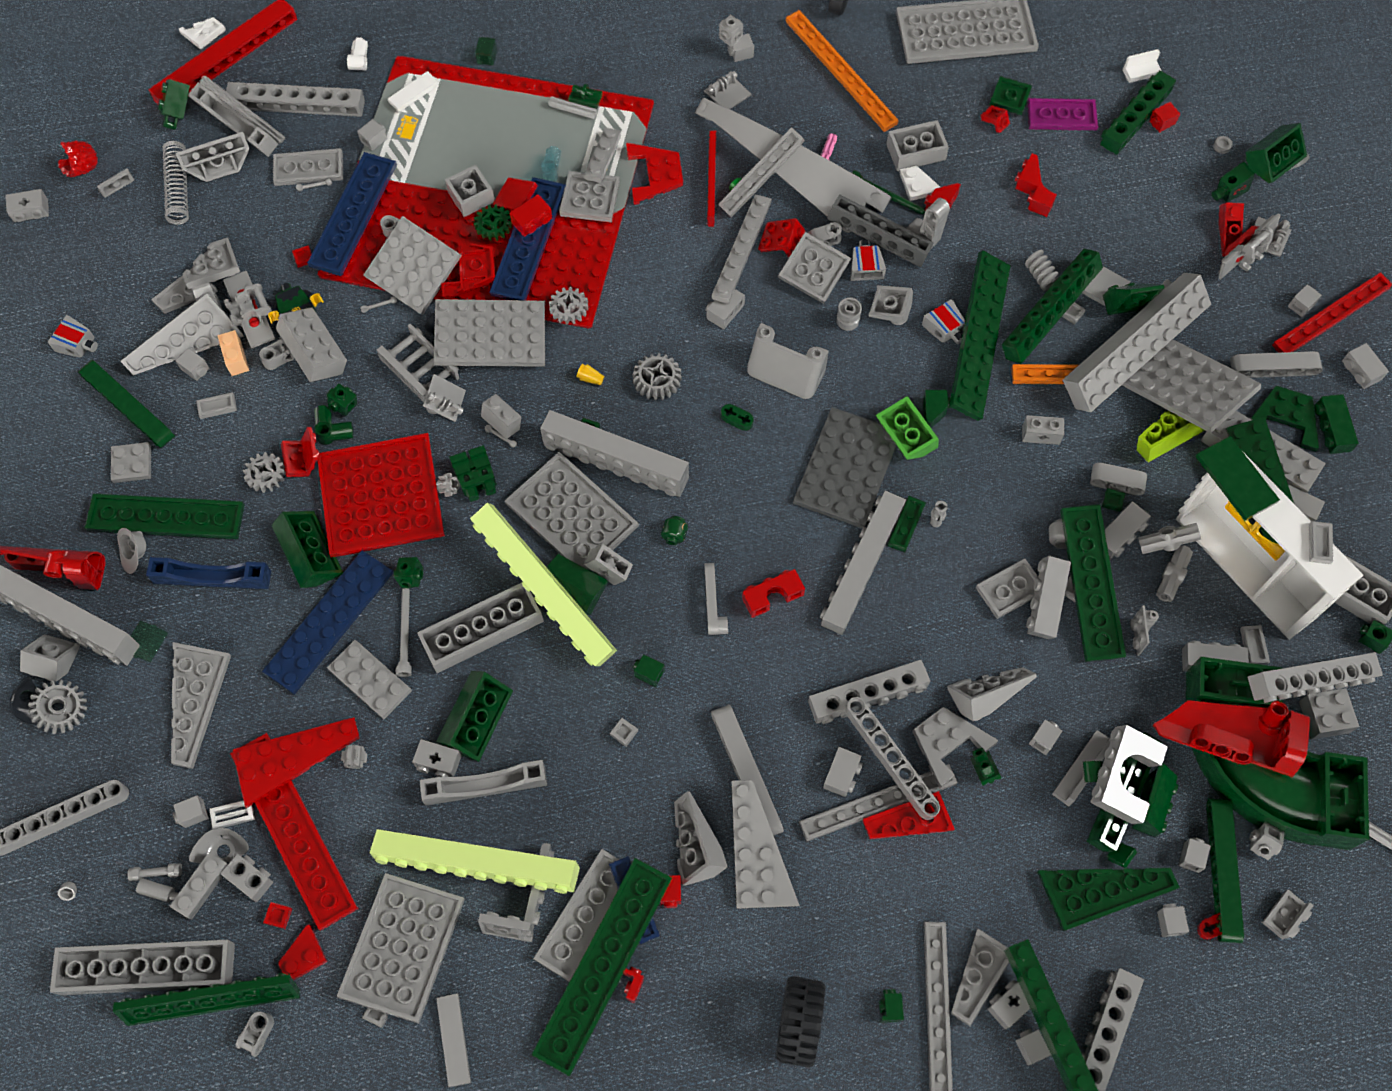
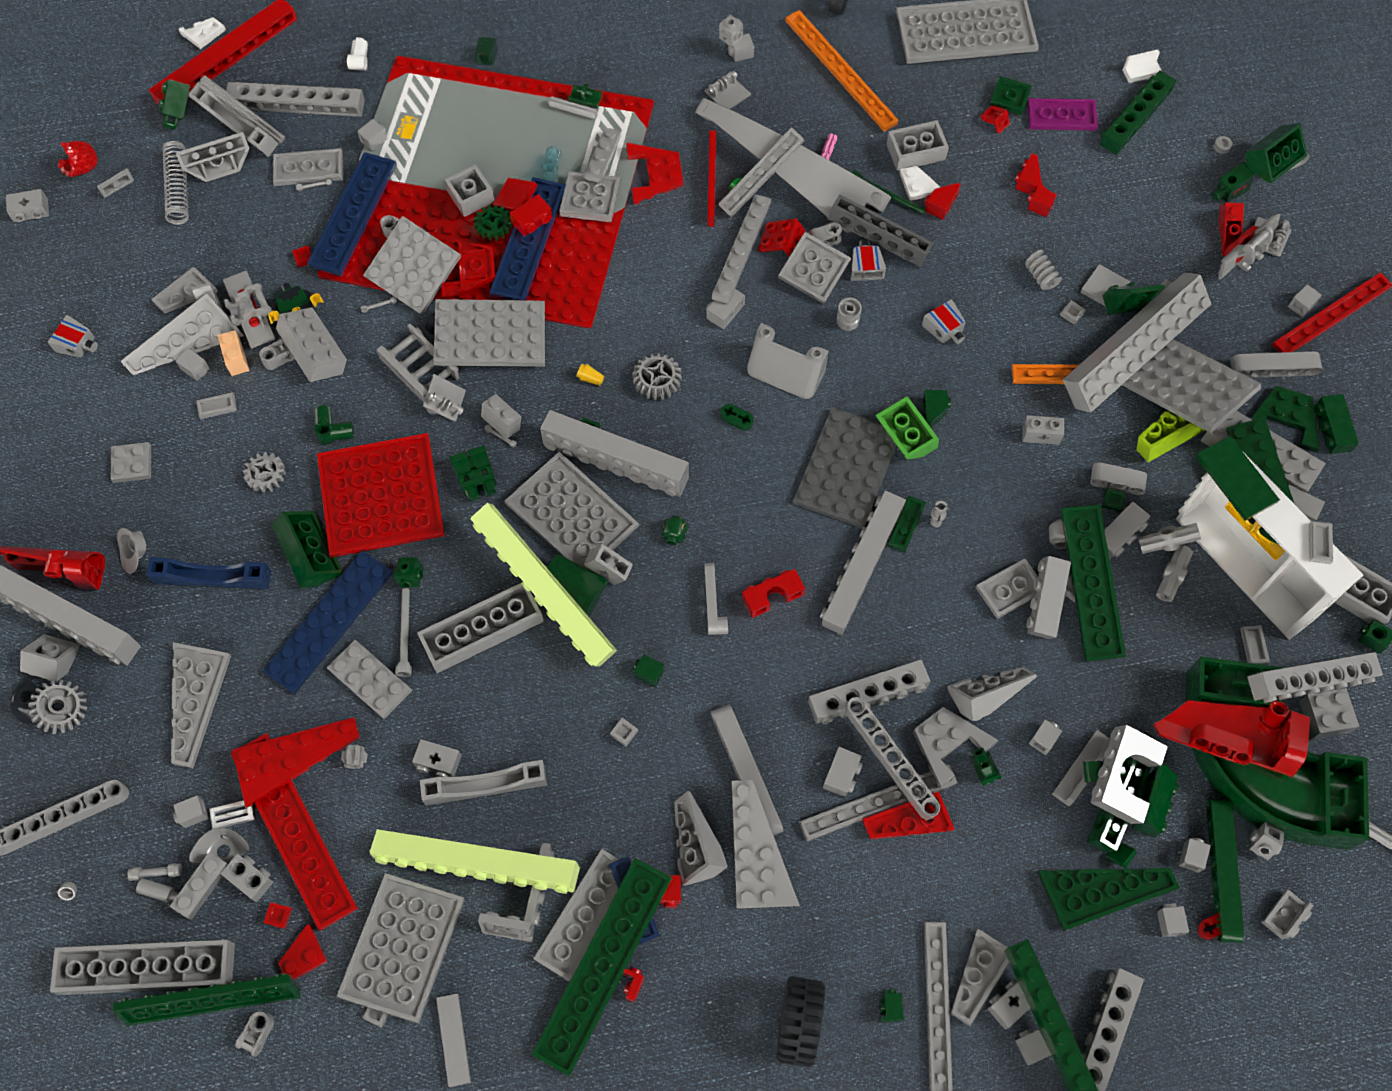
(126, 404): dark green beam -> none
(149, 639): clear green piece -> none
(165, 516): dark green plate -> none
(213, 265): light grey plate -> none
(301, 455): red bracket -> none
(341, 399): dark green brick -> none
(413, 91): white tile -> none
(448, 484): light grey gear -> none
(475, 715): dark green slope -> none
(575, 302): light grey gear -> none
(892, 304): light grey slope -> none
(933, 223): light grey beam -> none
(980, 336): dark green plate -> none
(1052, 306): dark green brick -> none
(1141, 625): light grey hinge -> none
(1164, 117): red brick -> none
(1194, 650): light grey brick -> none
(1365, 366): light grey brick -> none

